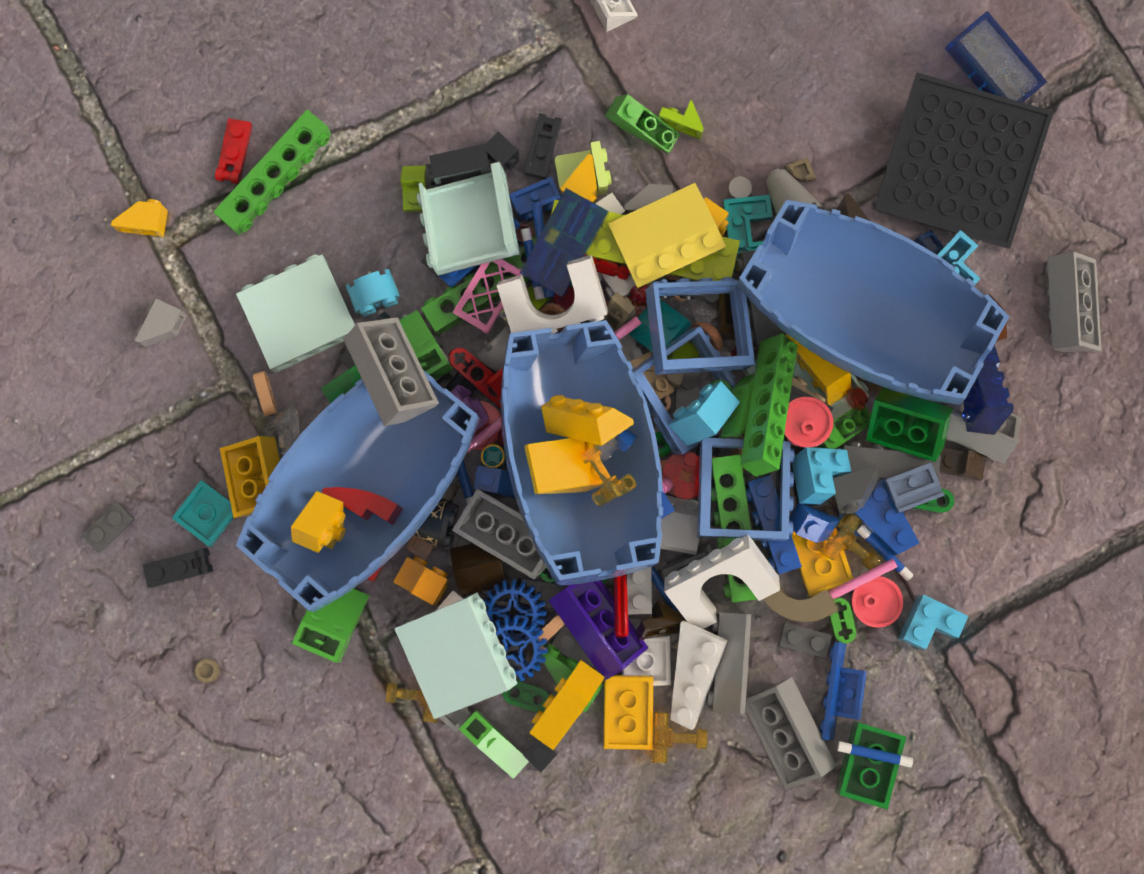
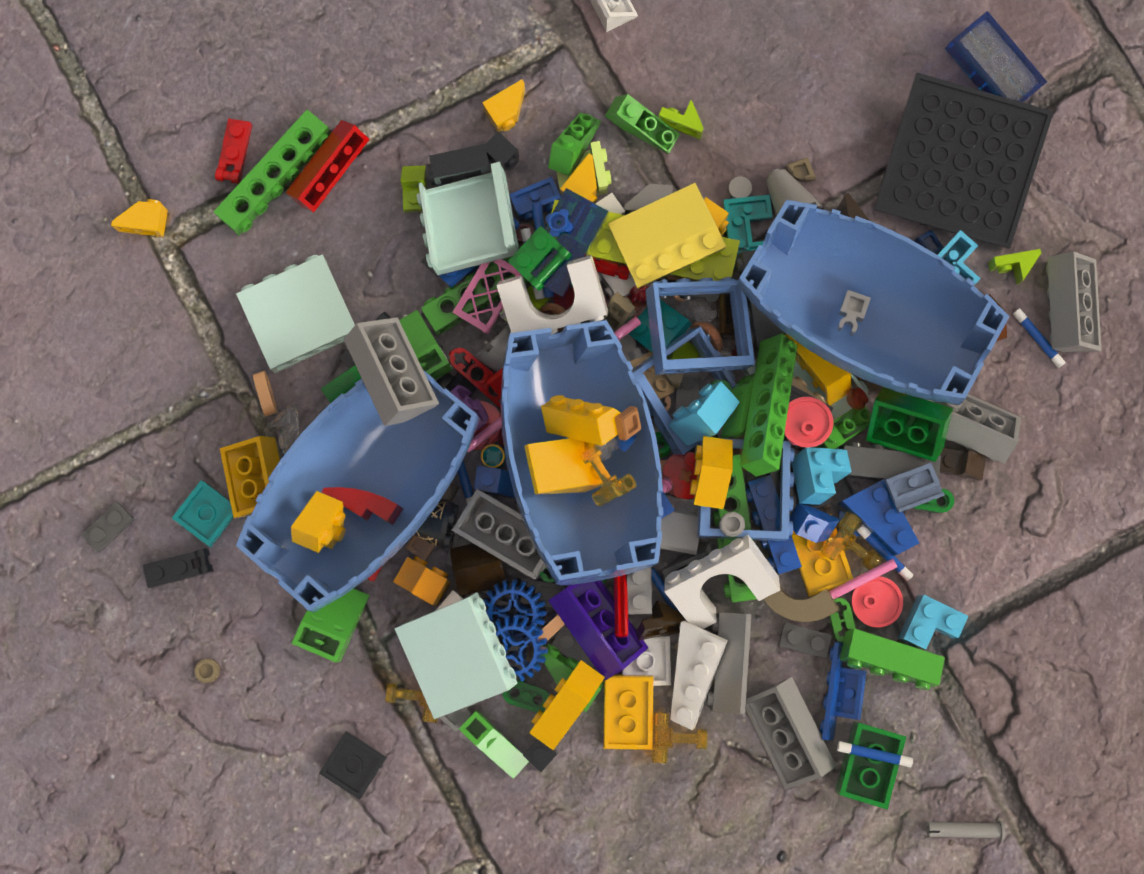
(160, 324): light grey slope -> none
(327, 166): none -> red brick
(353, 765): none -> black plate
(373, 292): medium azure brick -> none
(505, 106): none -> yellow slope
(534, 252): none -> green plate
(542, 147): black plate -> none
(562, 216): none -> blue plate
(572, 144): none -> bright green slope
(628, 423): none -> medium nougat tile
(713, 472): none -> yellow brick
(731, 524): none -> light grey tile
(854, 310): none -> light grey plate
(855, 489): dark grey slope -> none
(891, 658): none -> bright green brick
(966, 830): none -> light grey pin
(987, 402): clear blue wedge -> none
(1020, 262): none -> lime slope
(1039, 338): none -> blue bar

